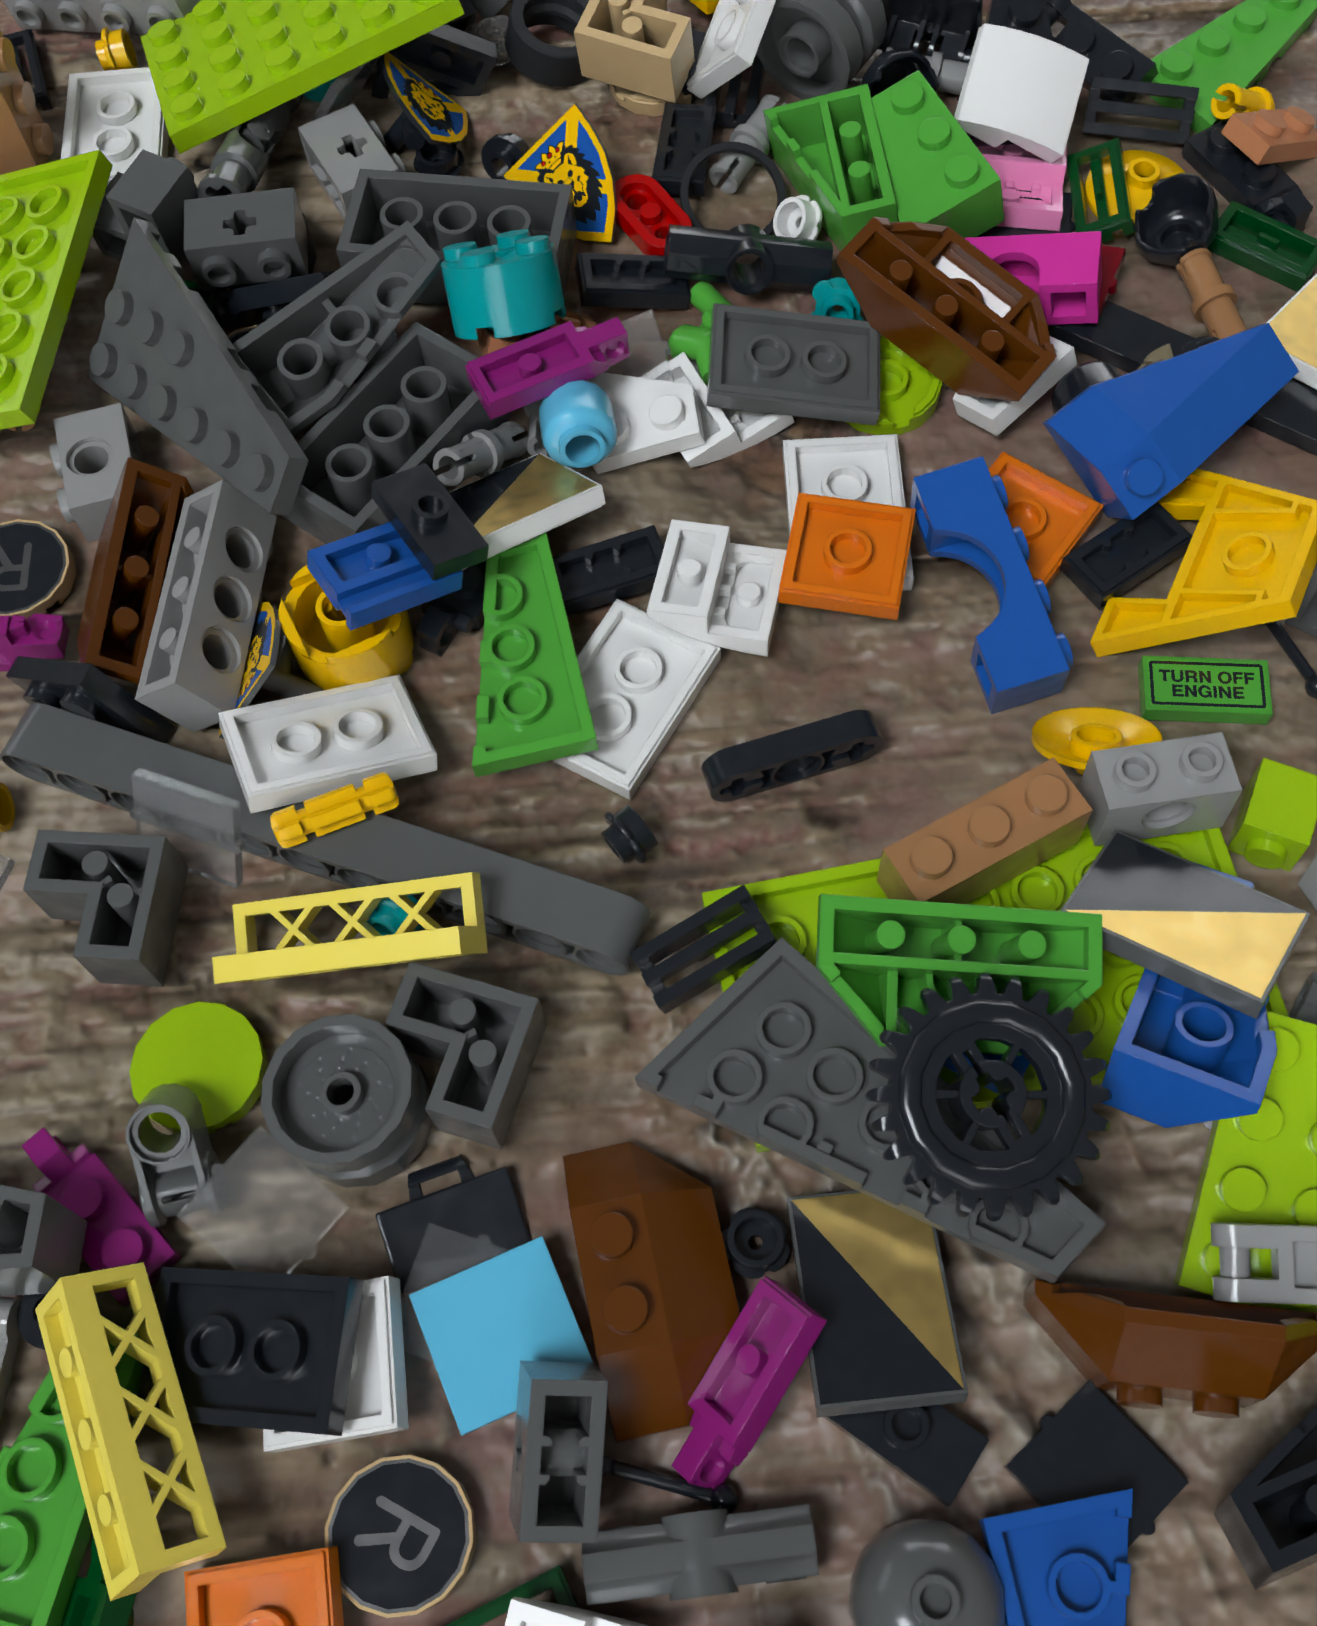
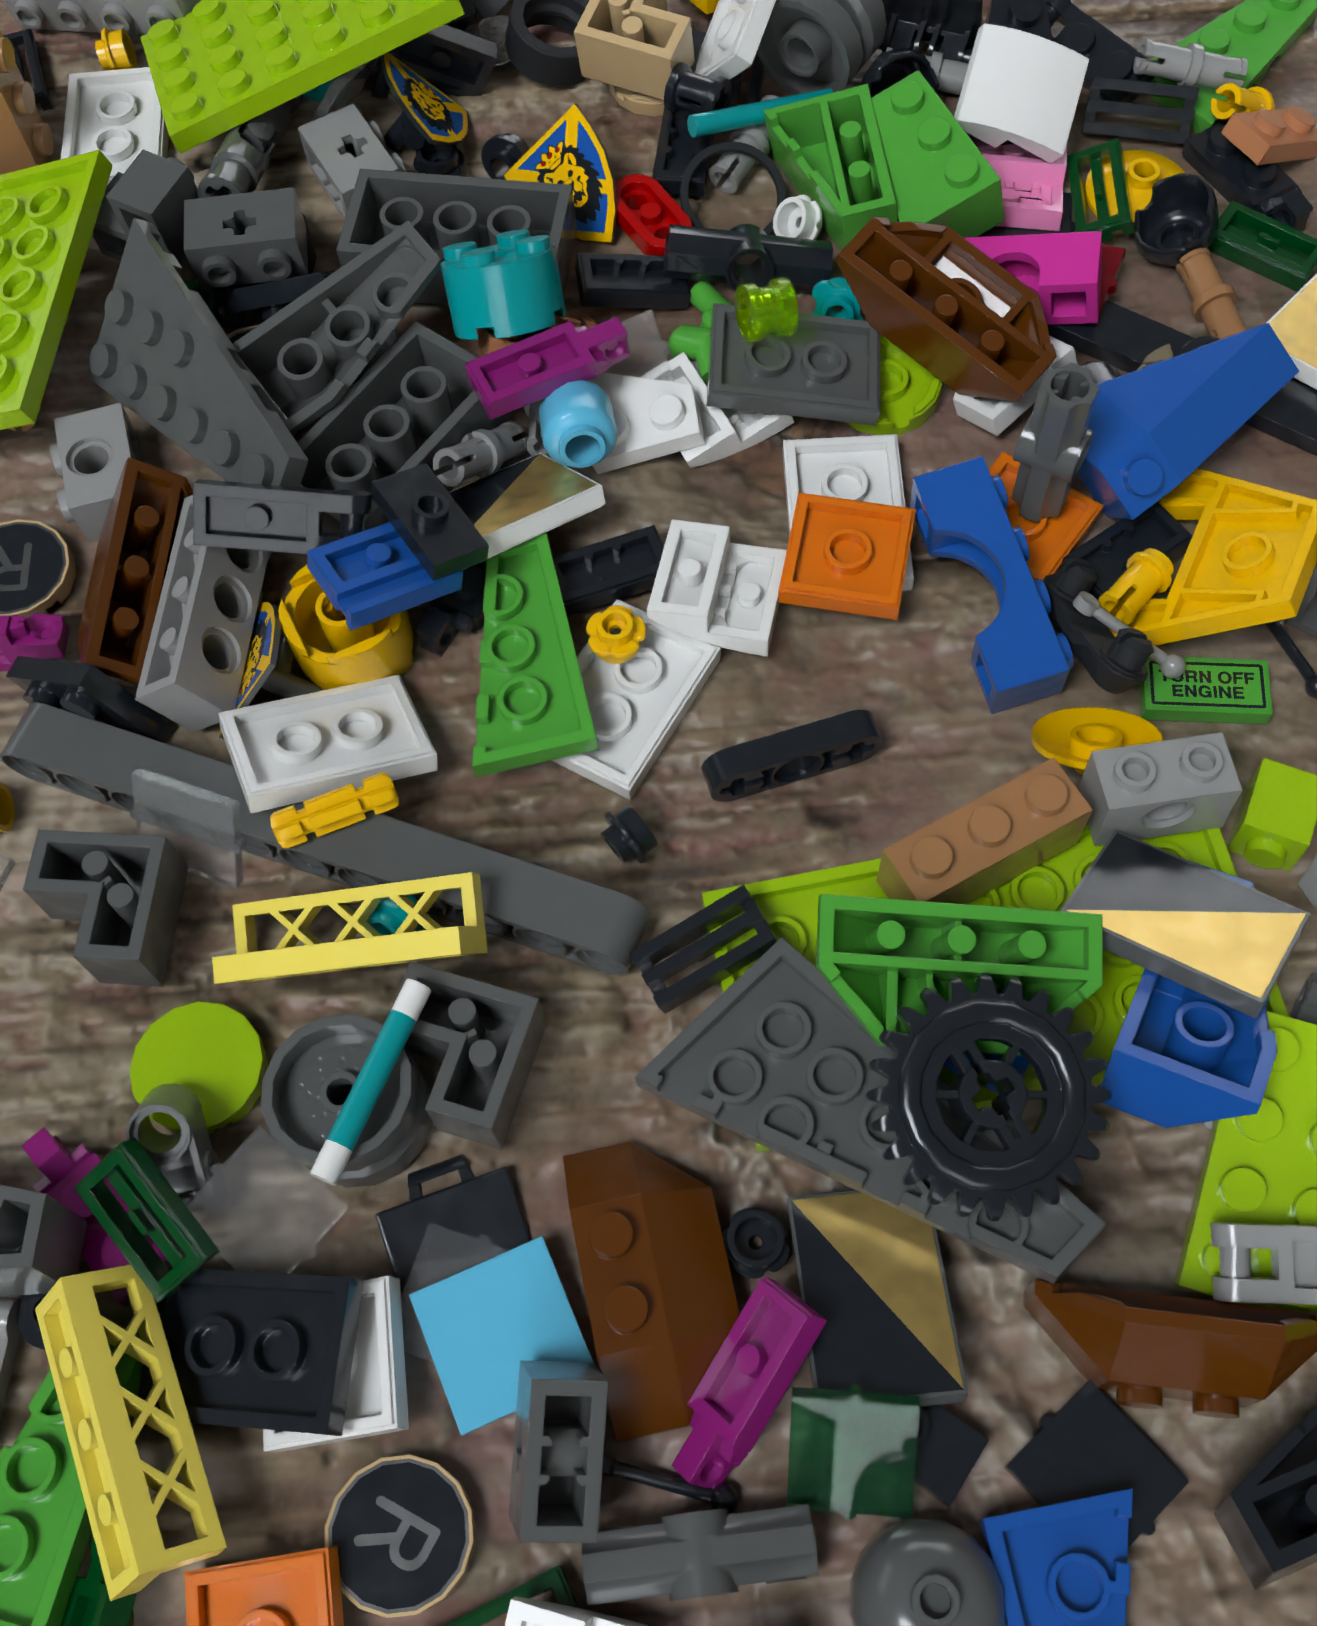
(154, 1211): none -> dark green tile
(273, 515): none -> black plate
(370, 1082): none -> teal bar
(615, 647): none -> yellow plate
(695, 92): none -> black bush
(741, 115): none -> teal bar
(766, 309): none -> clear neon green wheel
(853, 1451): none -> clear green piece
(1054, 441): none -> dark grey piece
(1110, 660): none -> black piece
(1145, 575): none -> yellow pin
(1171, 665): none -> light grey hinge
(1188, 64): none -> light grey pin

